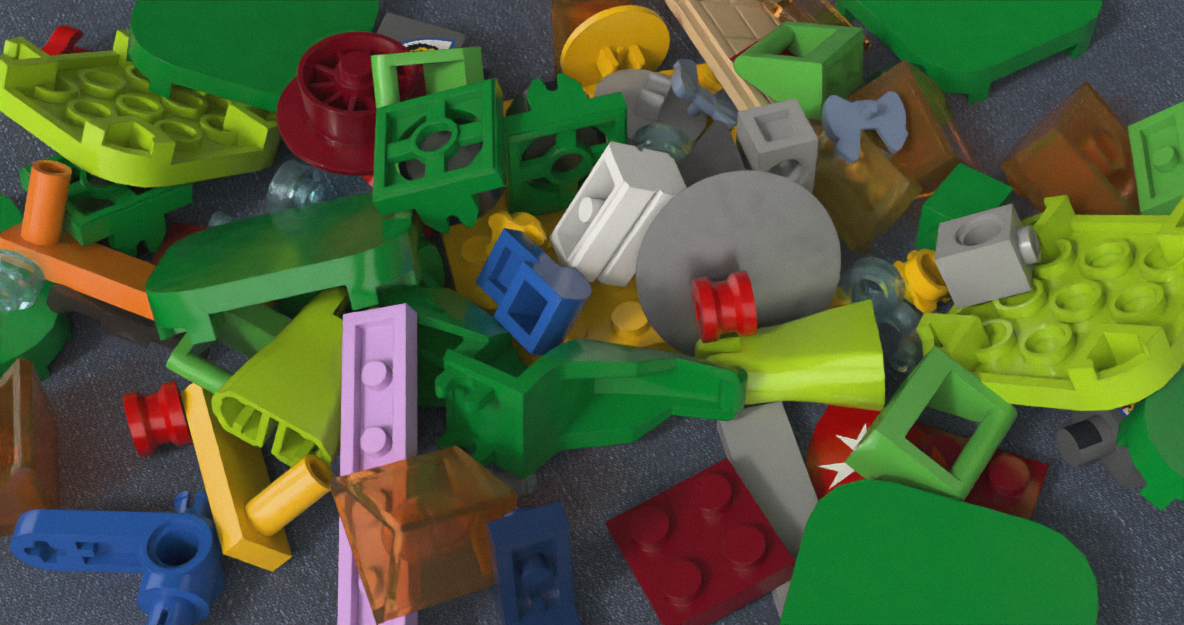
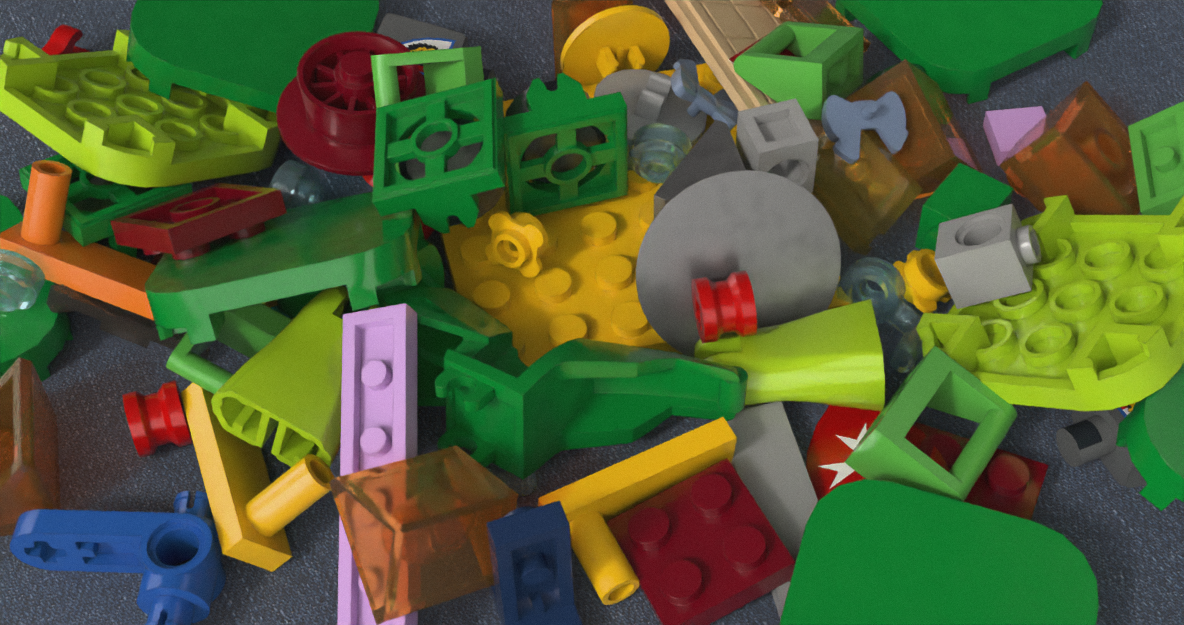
(195, 219): none -> dark red plate
(533, 292): blue brick -> none
(613, 212): white brick -> none
(625, 485): none -> yellow piece
(1008, 126): none -> lavender tile

